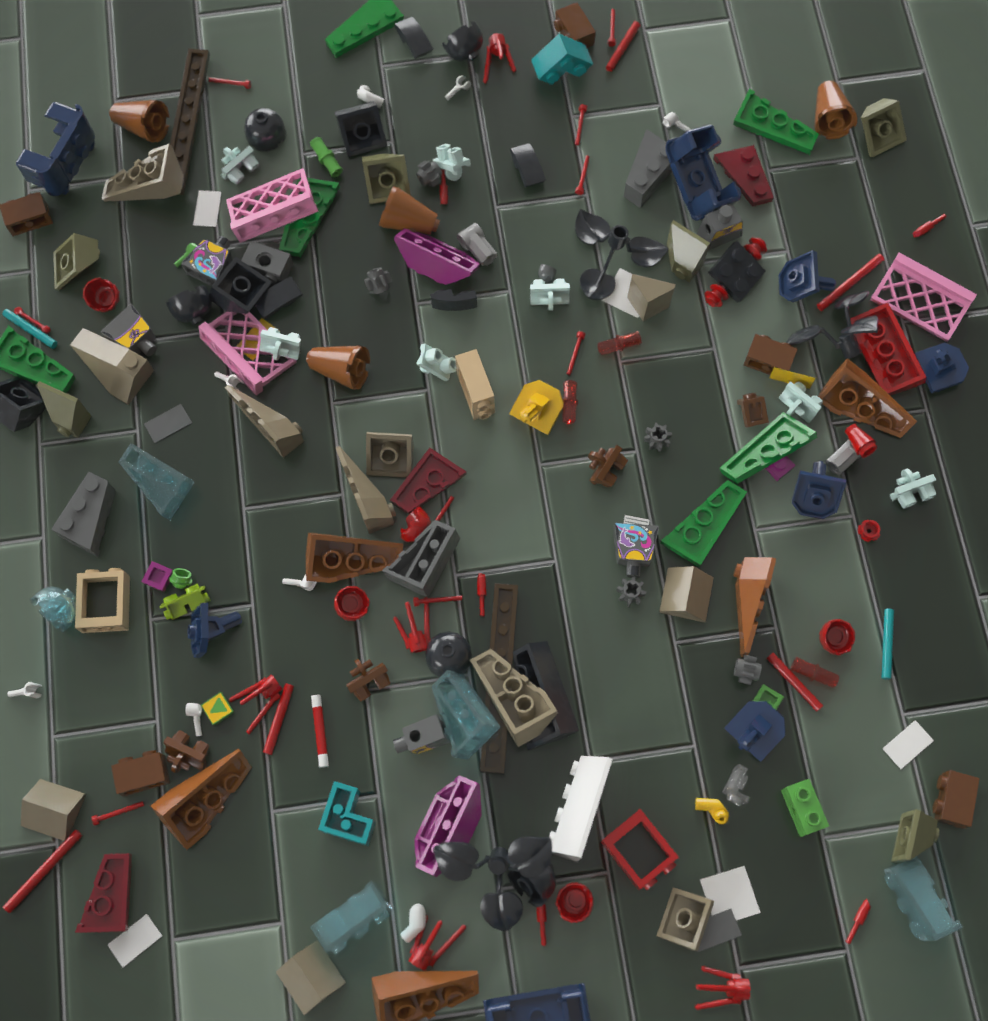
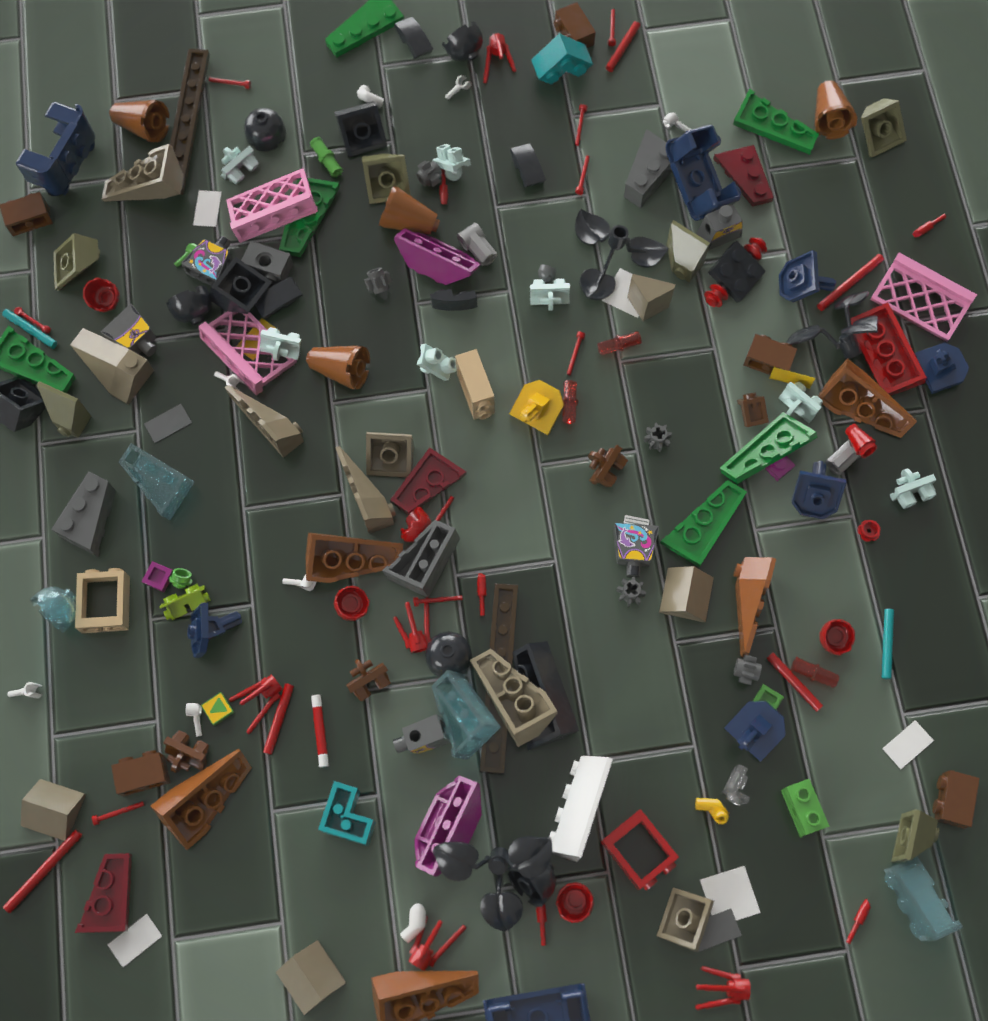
(352, 918): clear light blue wedge -> none

